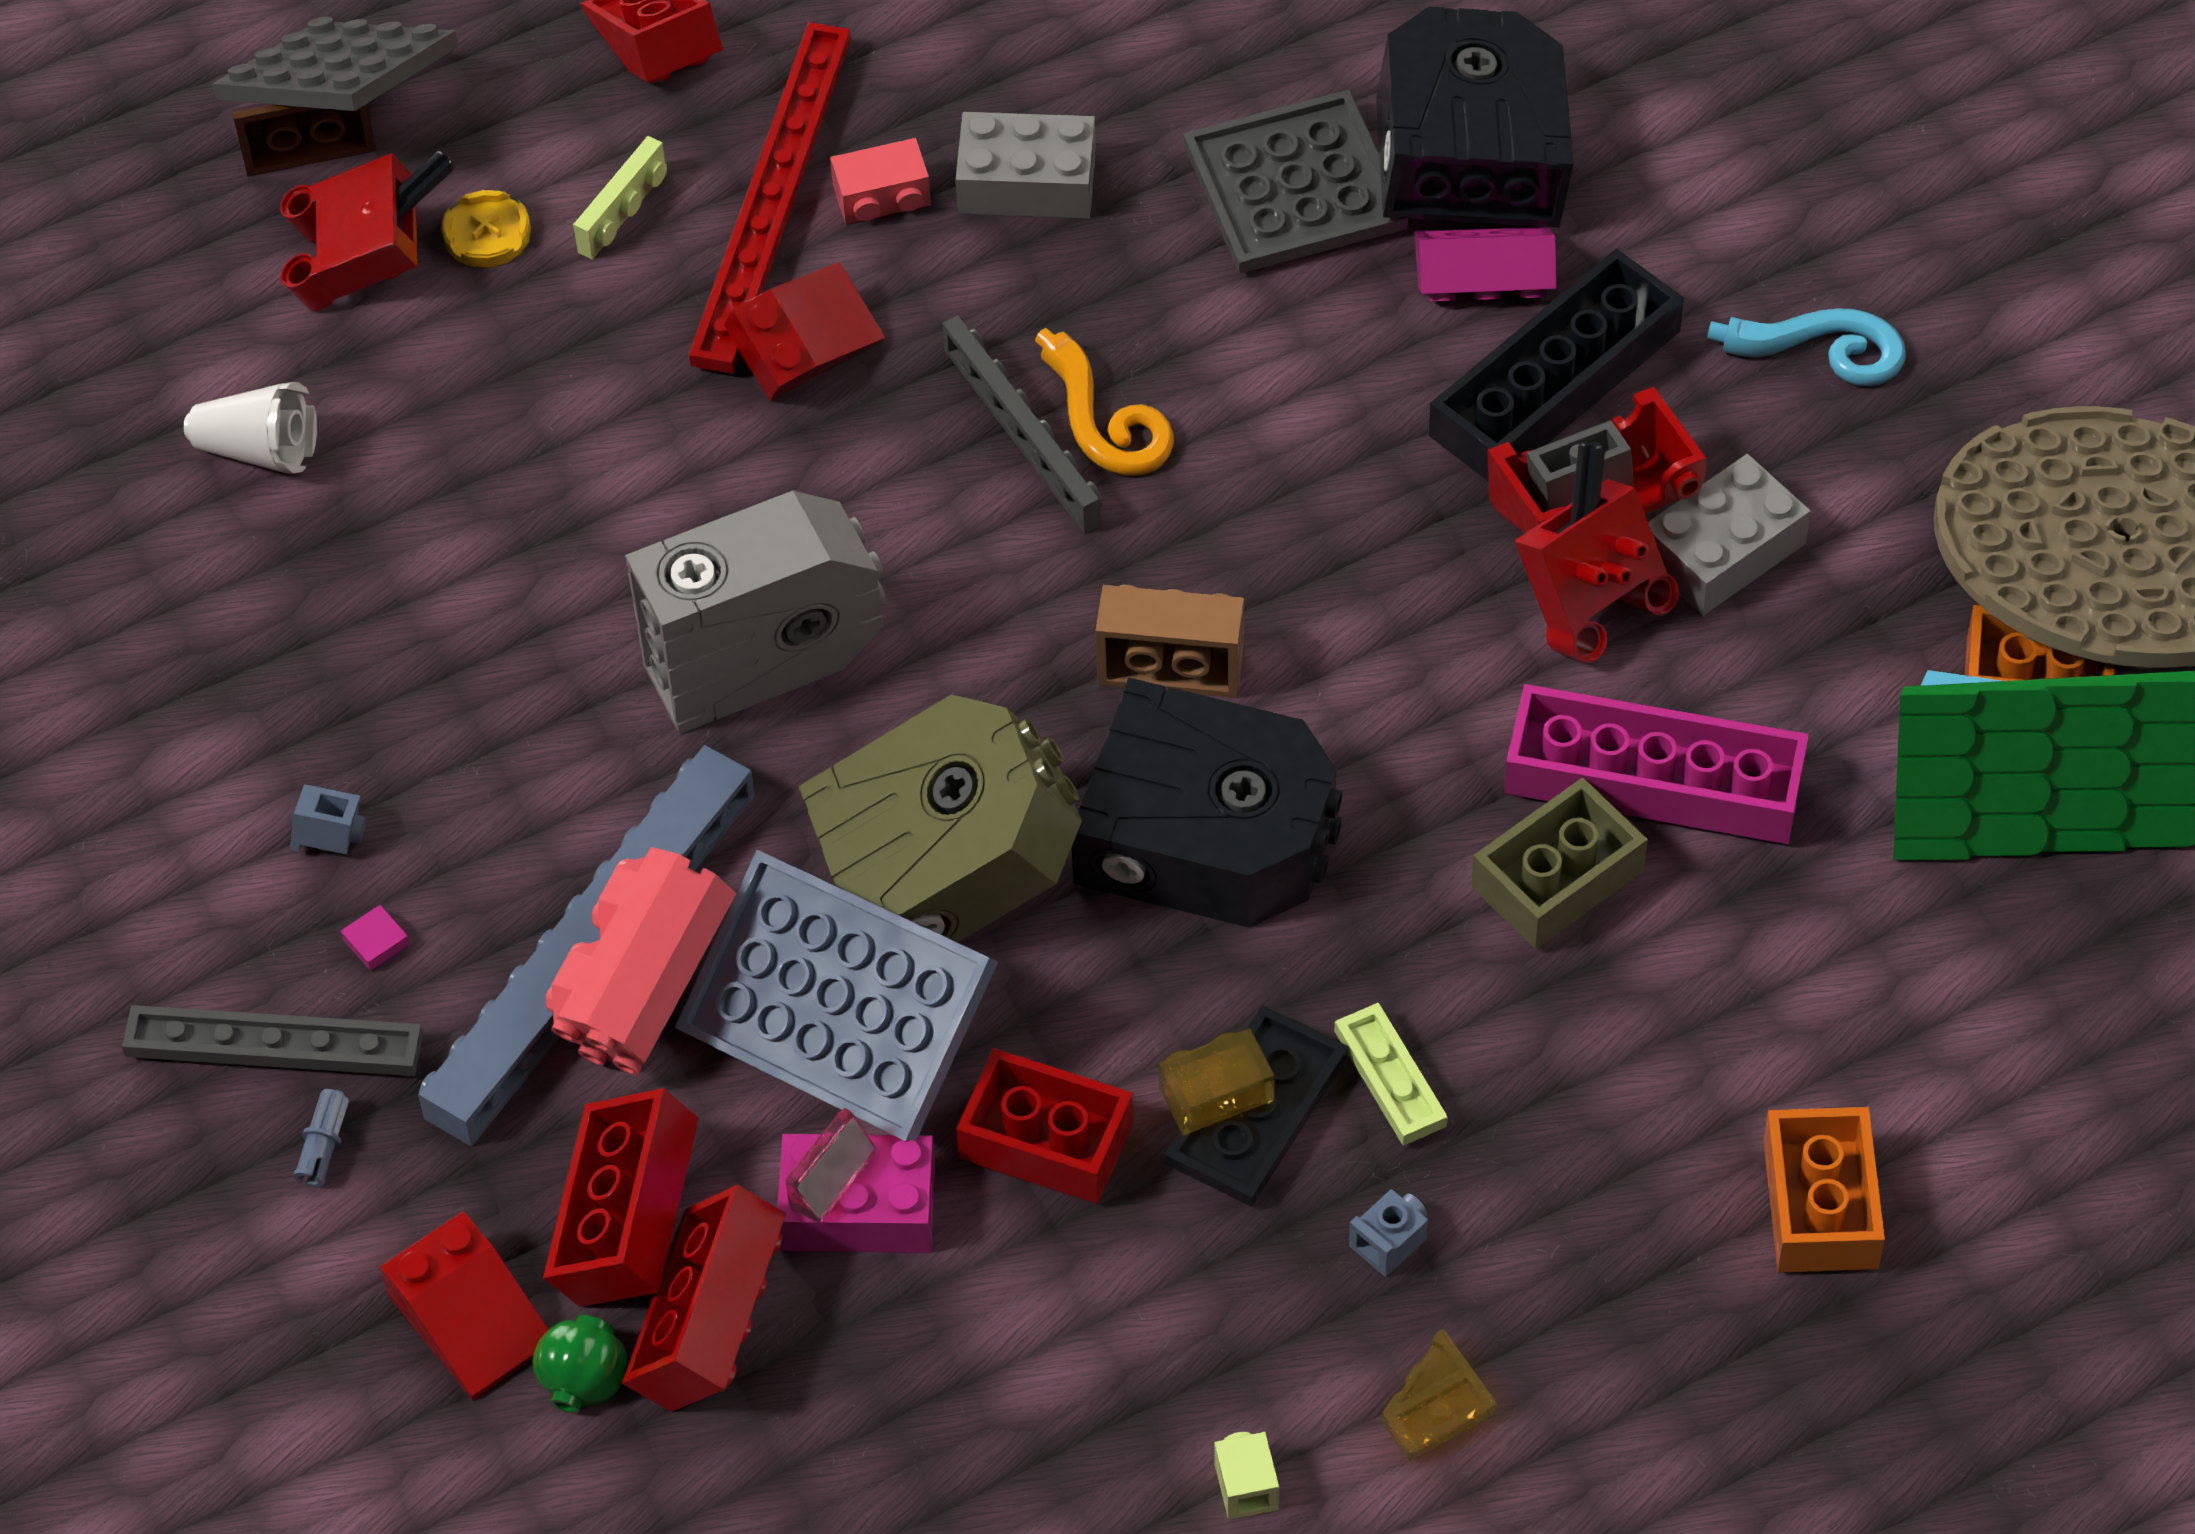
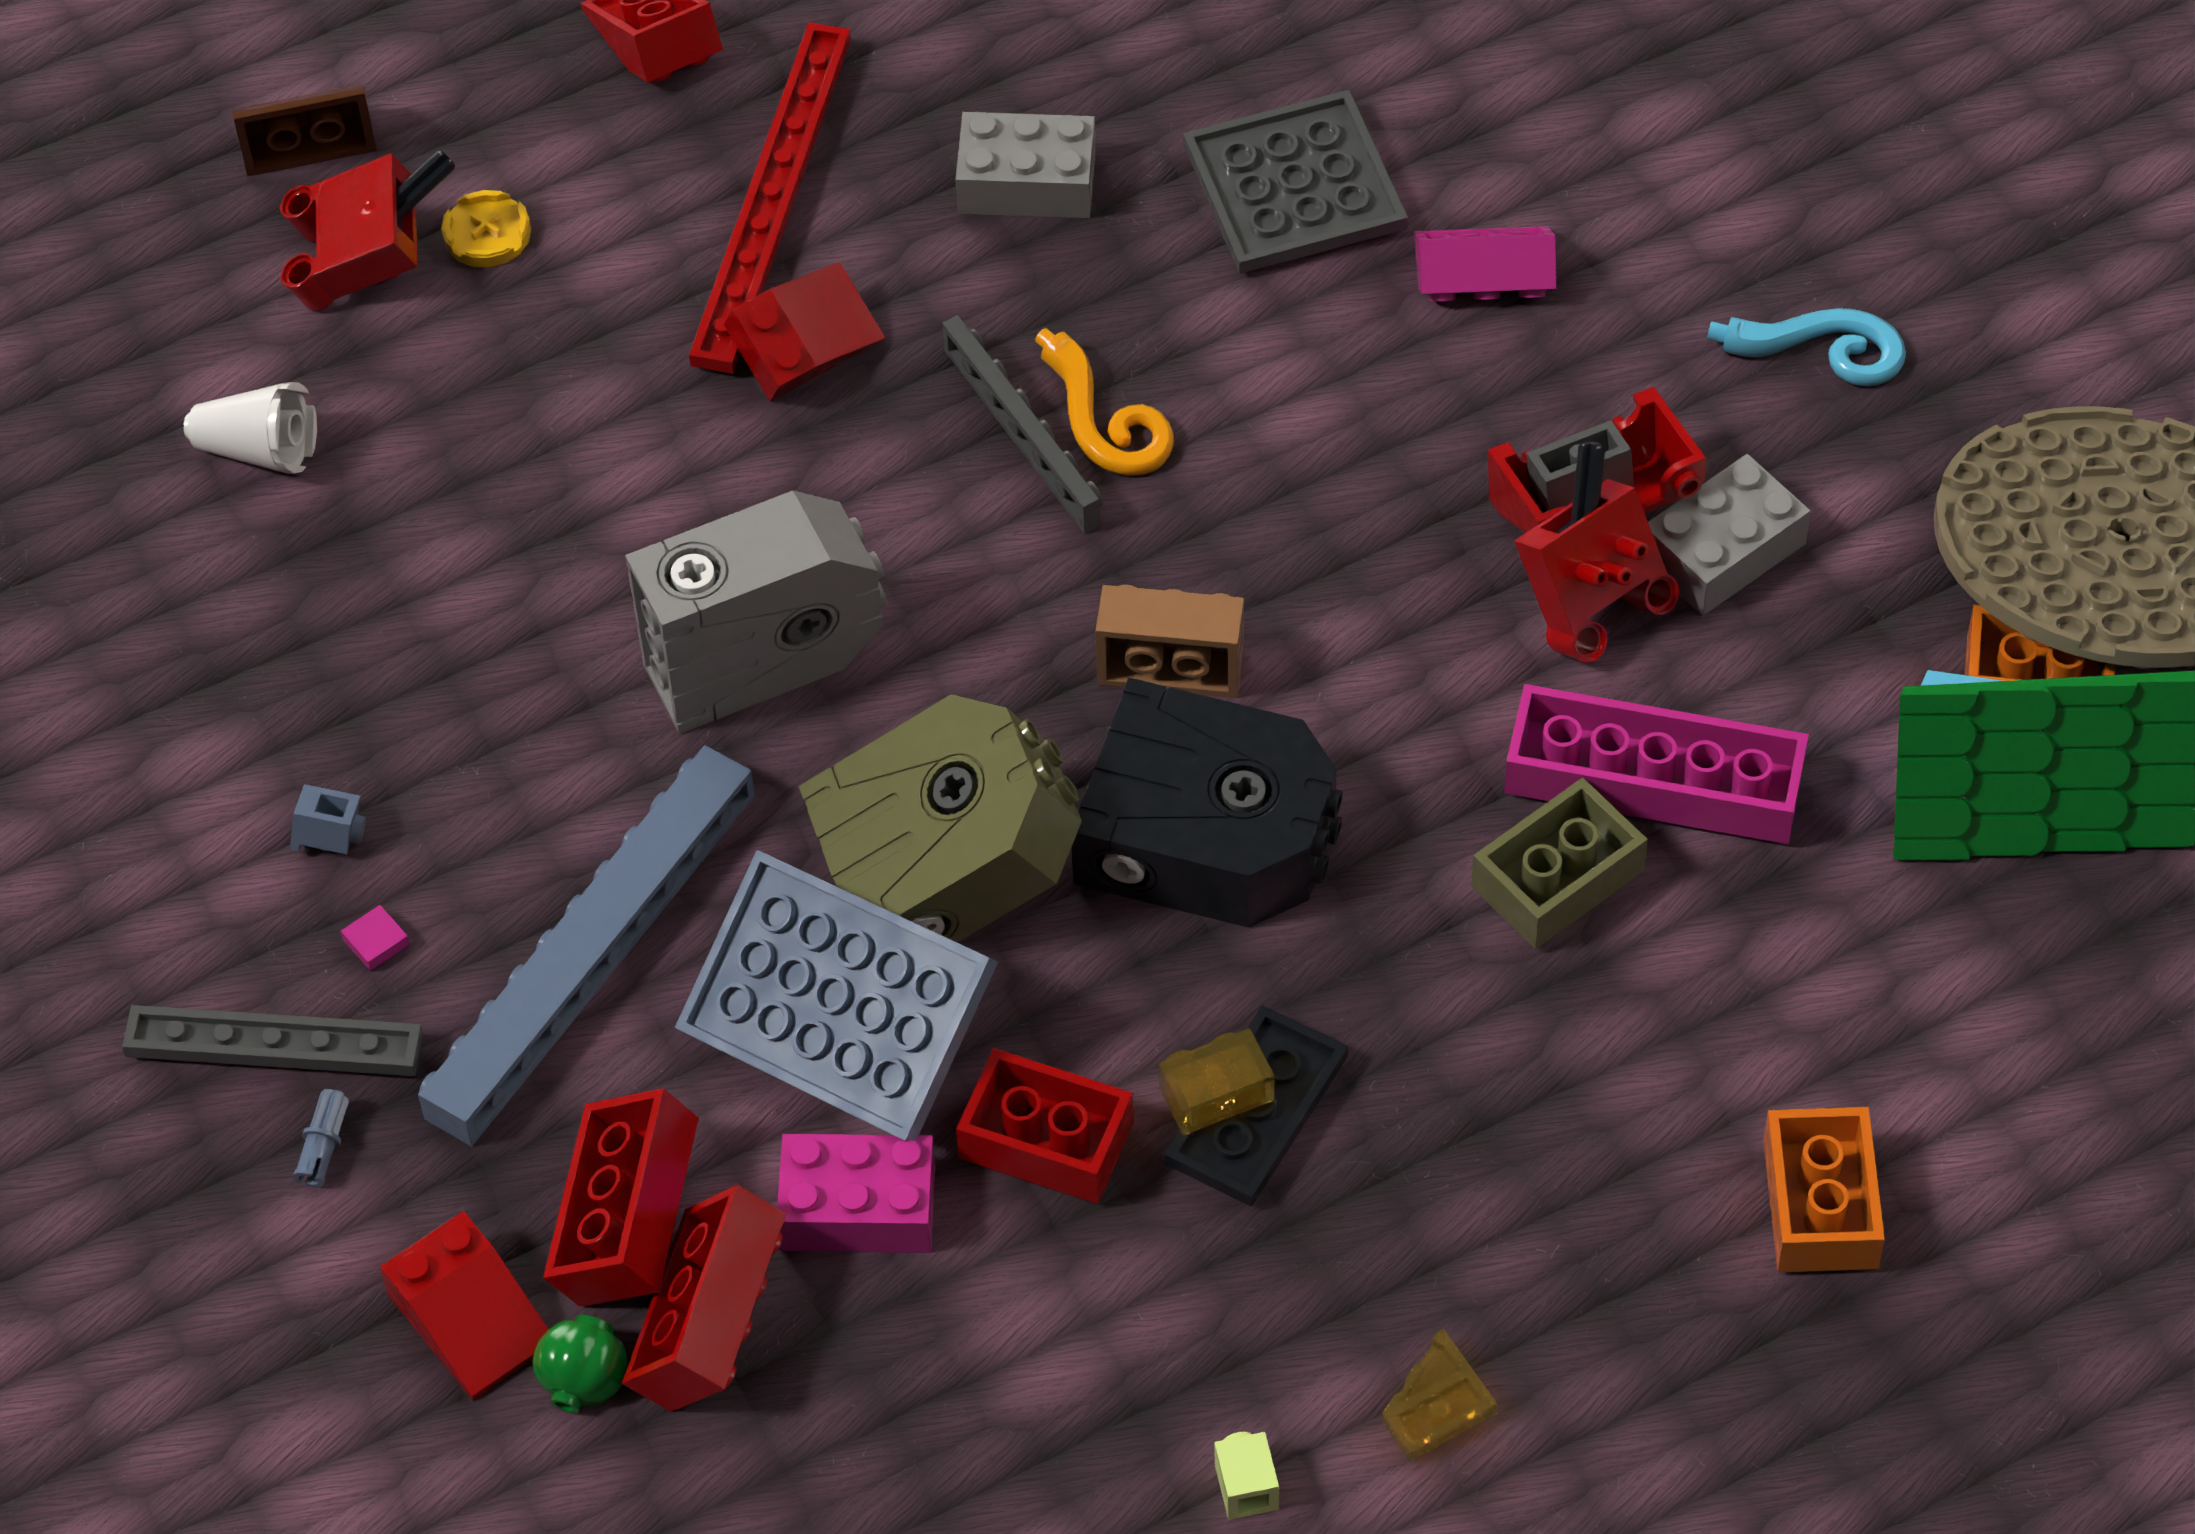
(335, 64): dark grey plate -> none
(620, 198): yellowish green plate -> none
(652, 937): coral brick -> none
(829, 1167): slope -> none
(880, 181): coral brick -> none
(1389, 1244): sand blue brick -> none
(1391, 1074): yellowish green plate -> none
(1474, 120): black piece -> none
(1557, 363): black brick -> none

